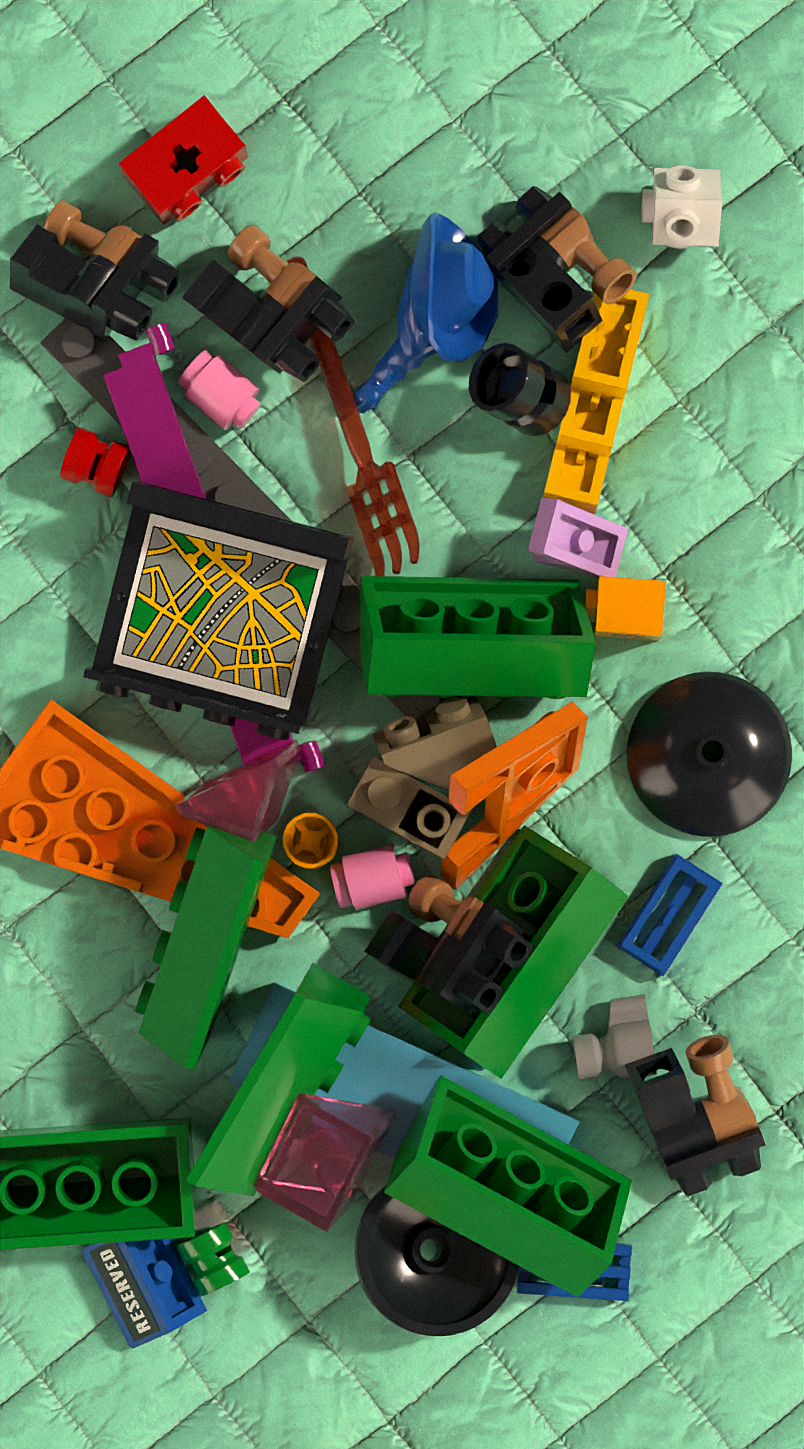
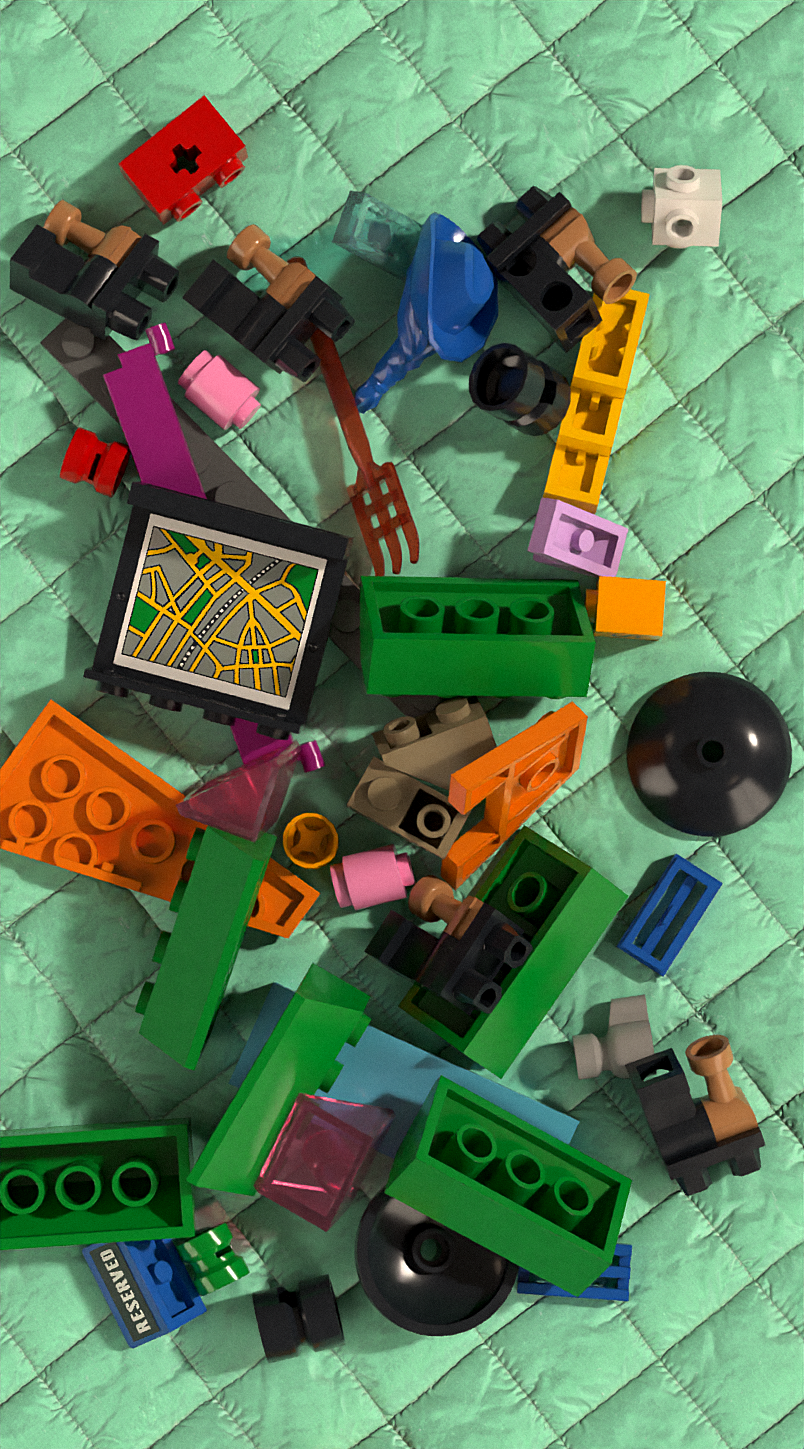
(298, 1318): none -> black wheel
(377, 234): none -> clear light blue tile

